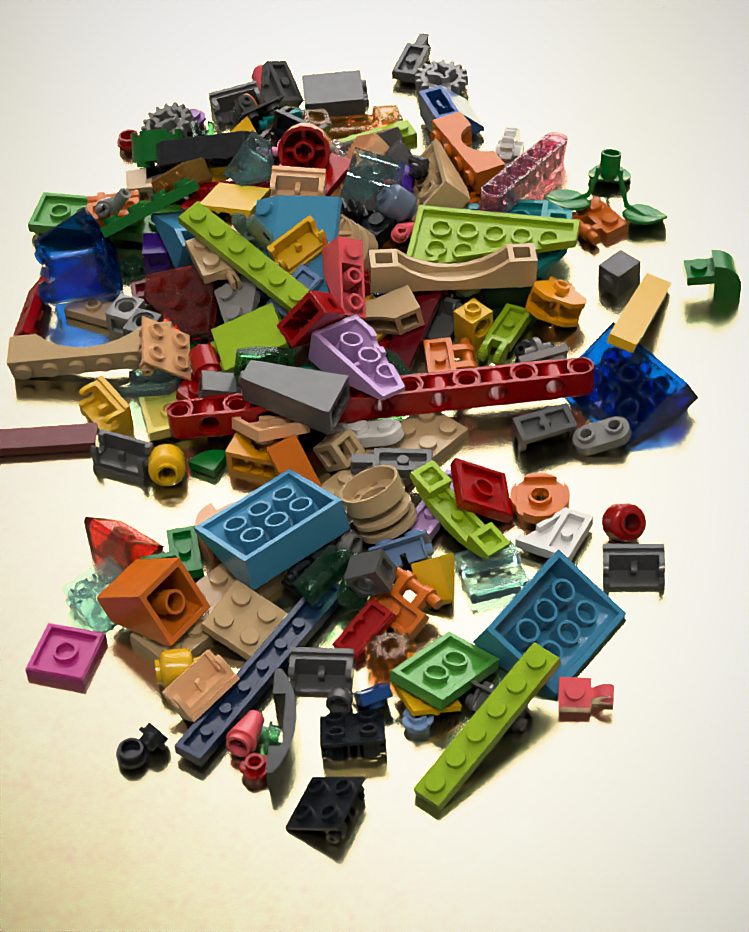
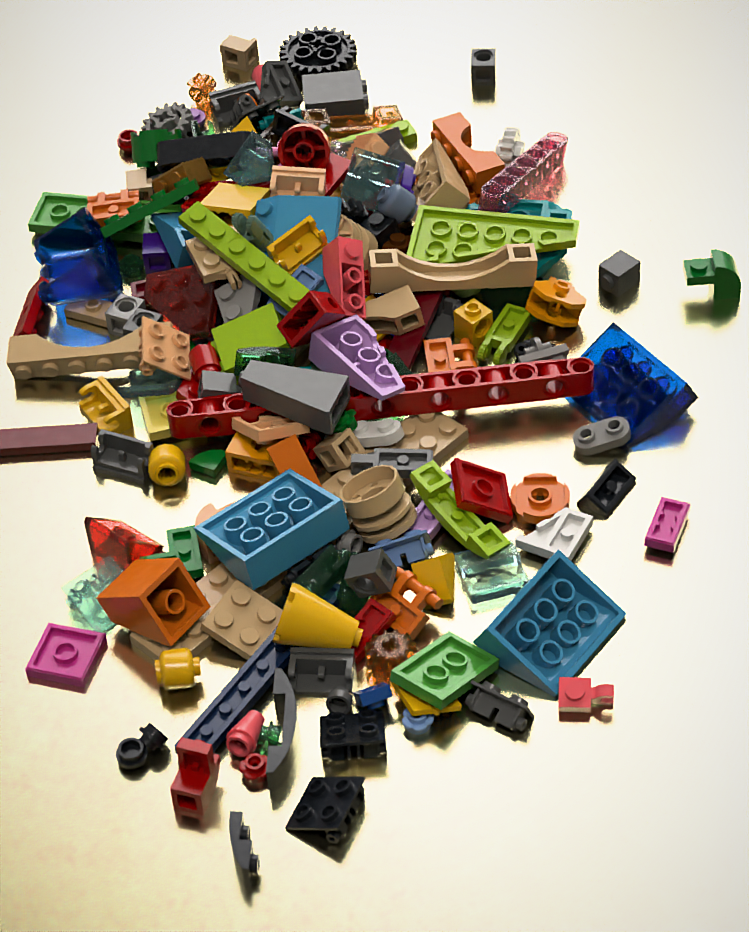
(113, 204): light grey arm -> none
(196, 776): none -> red brick
(200, 87): none -> clear orange gear
(200, 686): light nougat hinge -> none
(239, 52): none -> tan brick
(245, 859): none -> black slope
(308, 442): none -> red plate
(315, 622): none -> yellow cone
(318, 51): none -> black gear
(346, 421): none -> green plate
(402, 232): coral arm -> none
(411, 59): hinge -> none
(420, 166): black arm -> none
(442, 102): blue slope -> none
(443, 74): light grey gear -> none
(483, 66): none -> dark grey brick
(486, 726): lime plate -> none
(542, 425): dark grey hinge -> none
(600, 221): orange plate -> none
(607, 171): green plant -> none
(607, 488): none -> black slope
(623, 522): red head -> none
(633, 566): dark grey hinge -> none
(639, 313): yellow tile -> none
(667, 524): none -> dark pink plate

